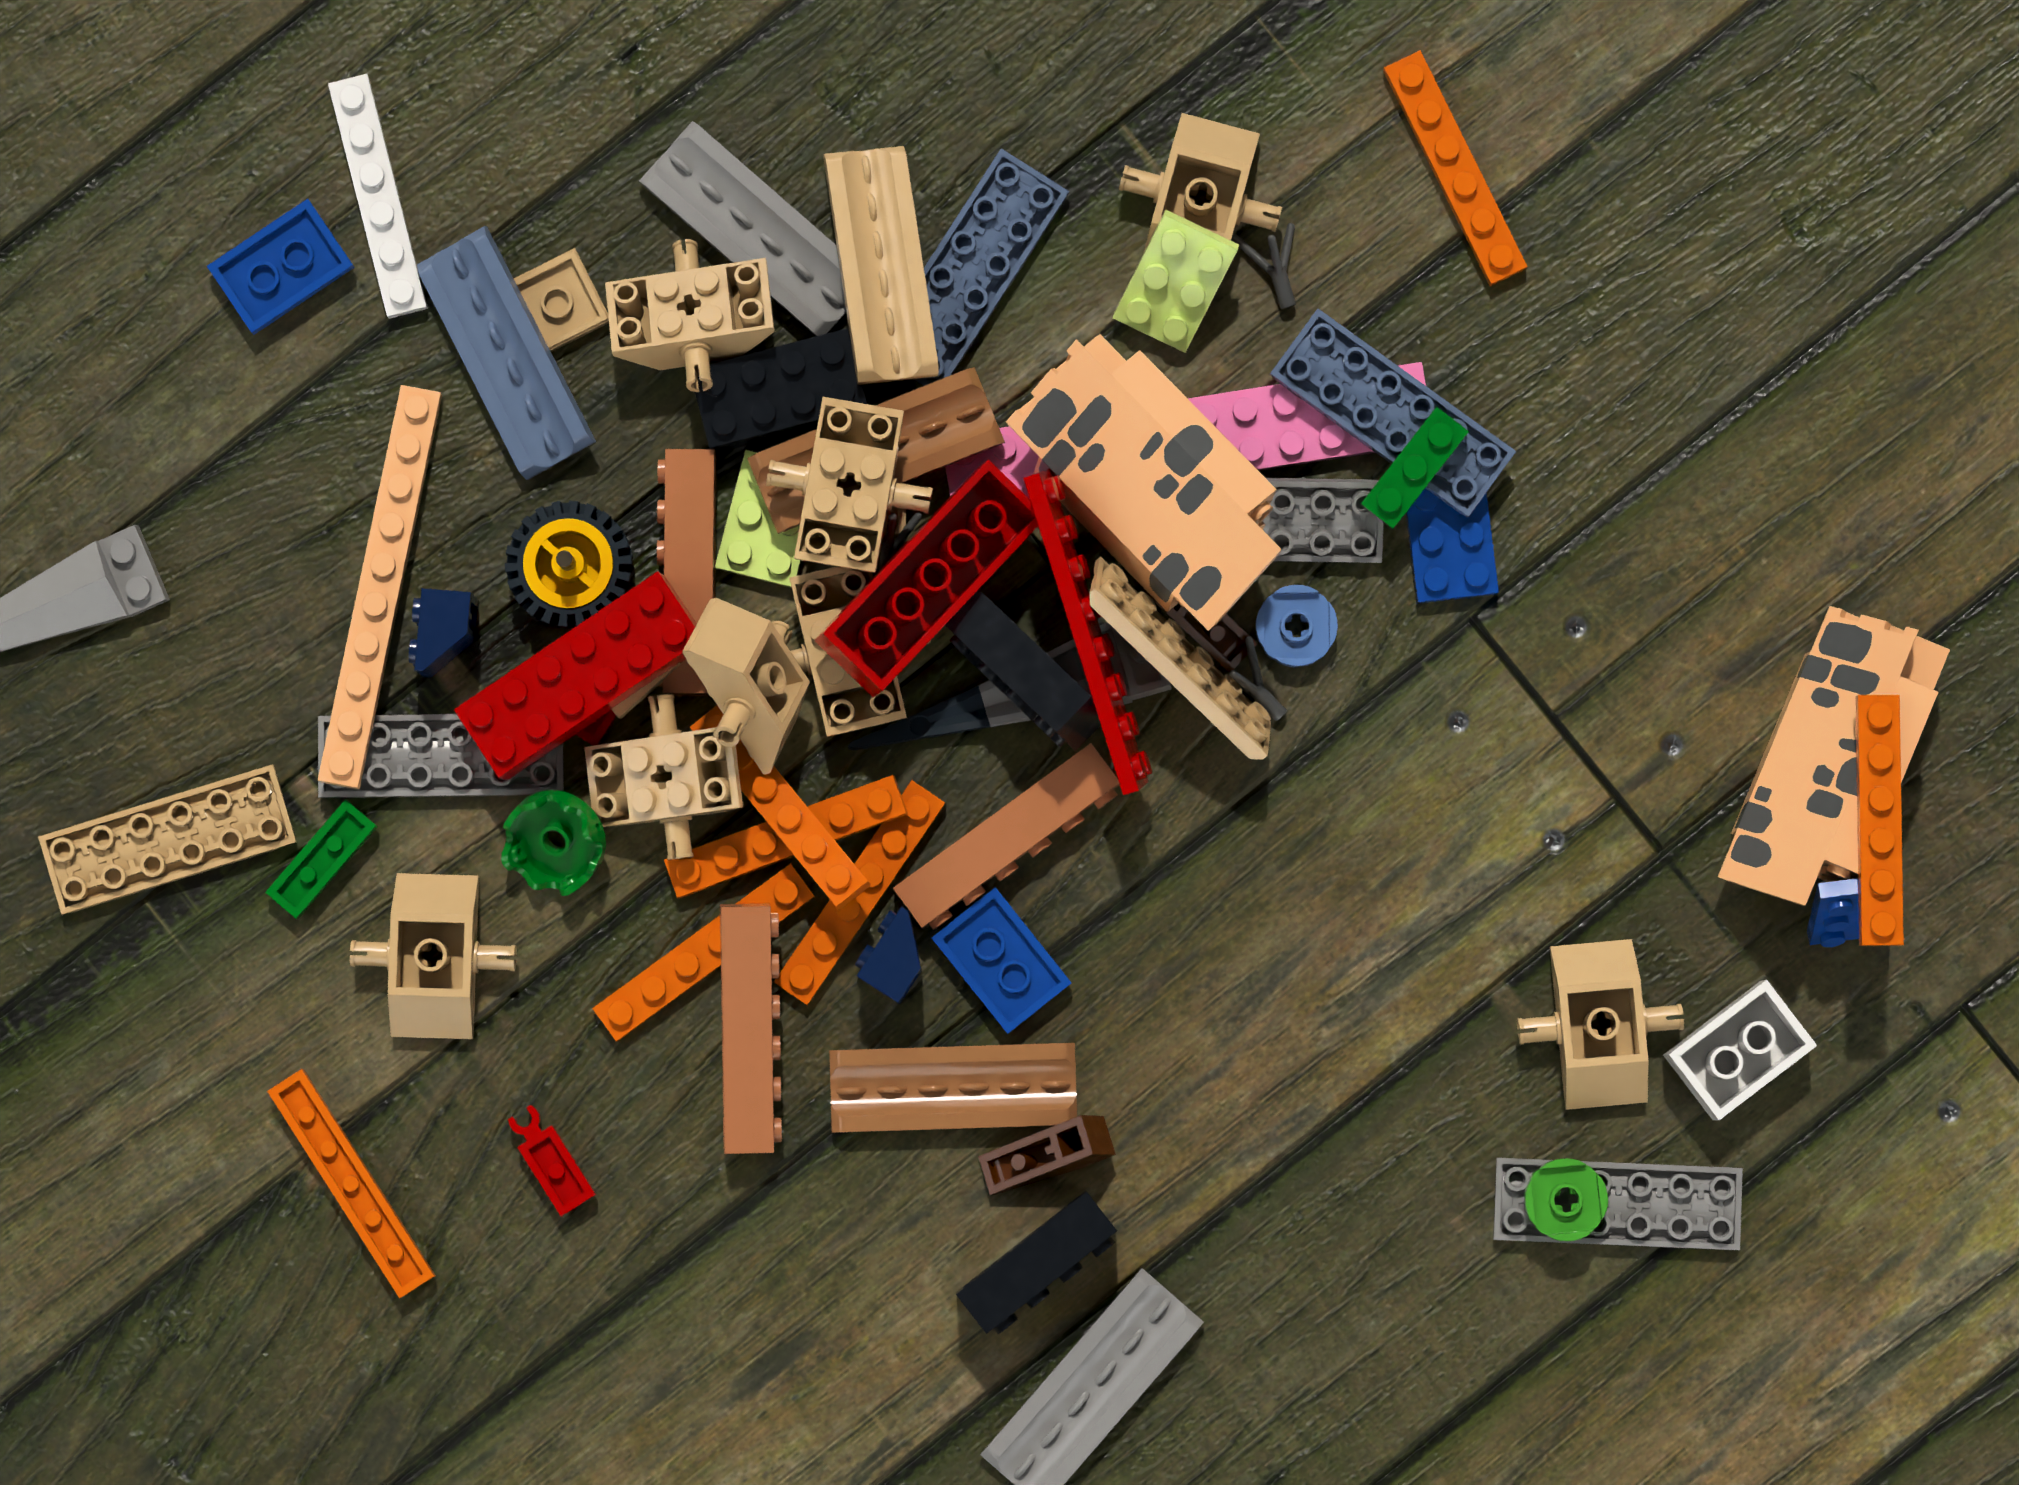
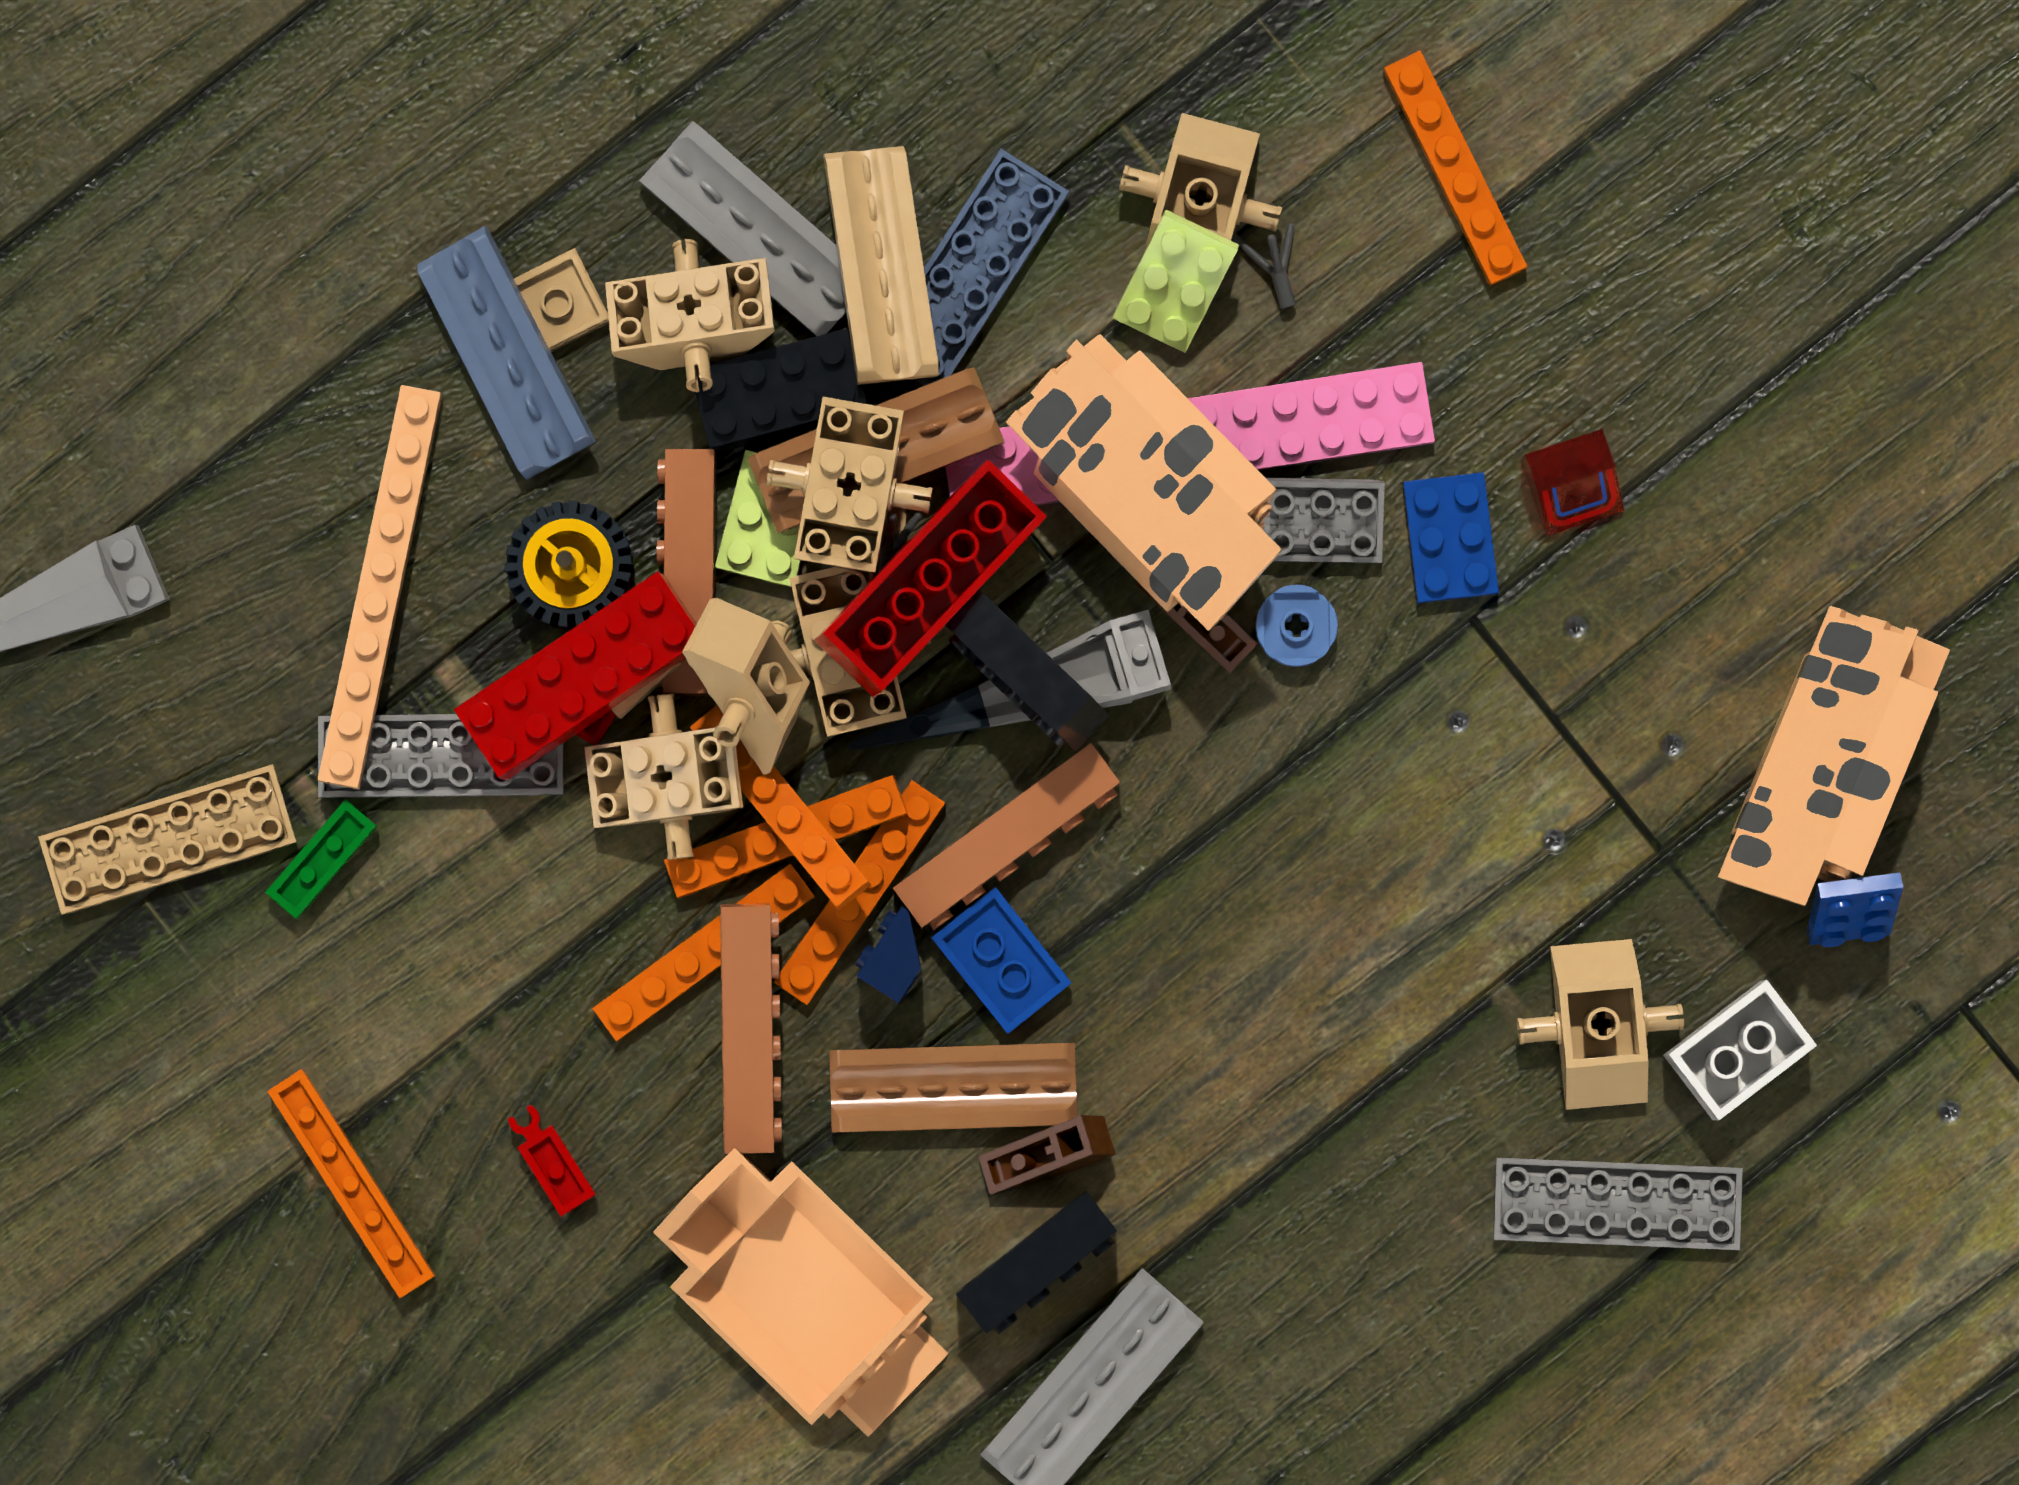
(280, 266): blue plate -> none
(377, 196): white plate -> none
(438, 998): tan slope -> none
(445, 628): dark blue slope -> none
(537, 858): green plate -> none
(801, 1292): none -> light nougat panel
(1093, 646): red plate -> none
(1183, 665): tan plate -> none
(1258, 691): dark grey plant -> none
(1386, 407): sand blue plate -> none
(1414, 467): green plate -> none
(1547, 1184): bright green plate -> none
(1573, 482): none -> clear red slope
(1879, 820): orange plate -> none

